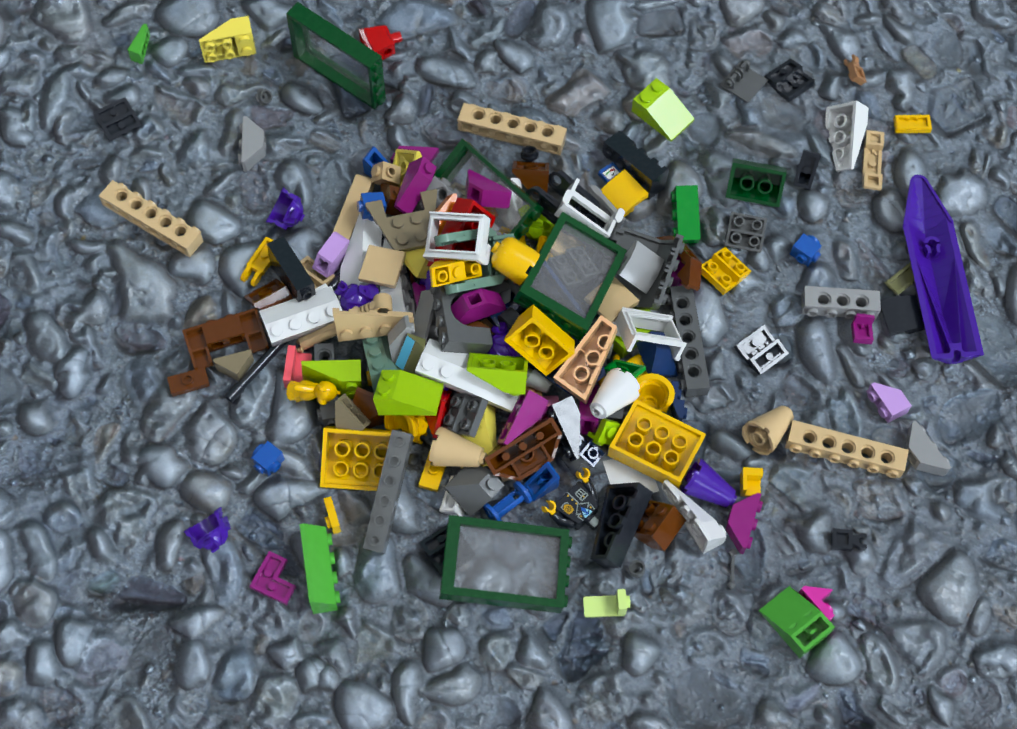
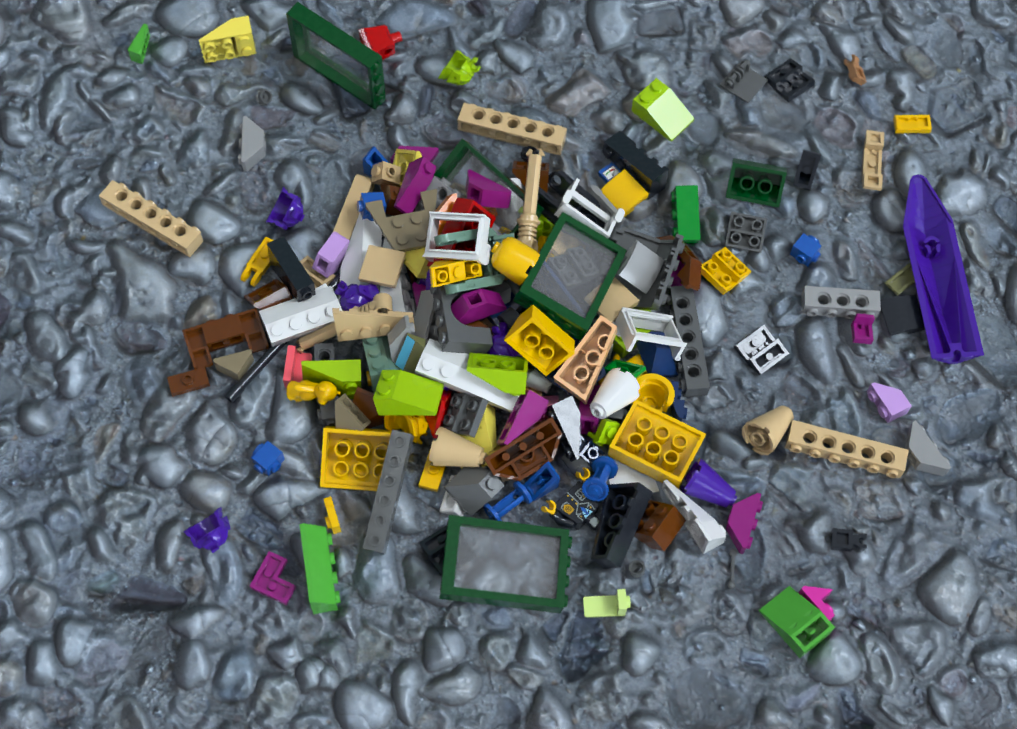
(117, 119): black slope -> none
(459, 69): none -> lime helmet
(528, 220): none -> tan piece
(596, 487): none -> blue hose
(750, 481): yellow panel -> none
(846, 130): white wedge -> none

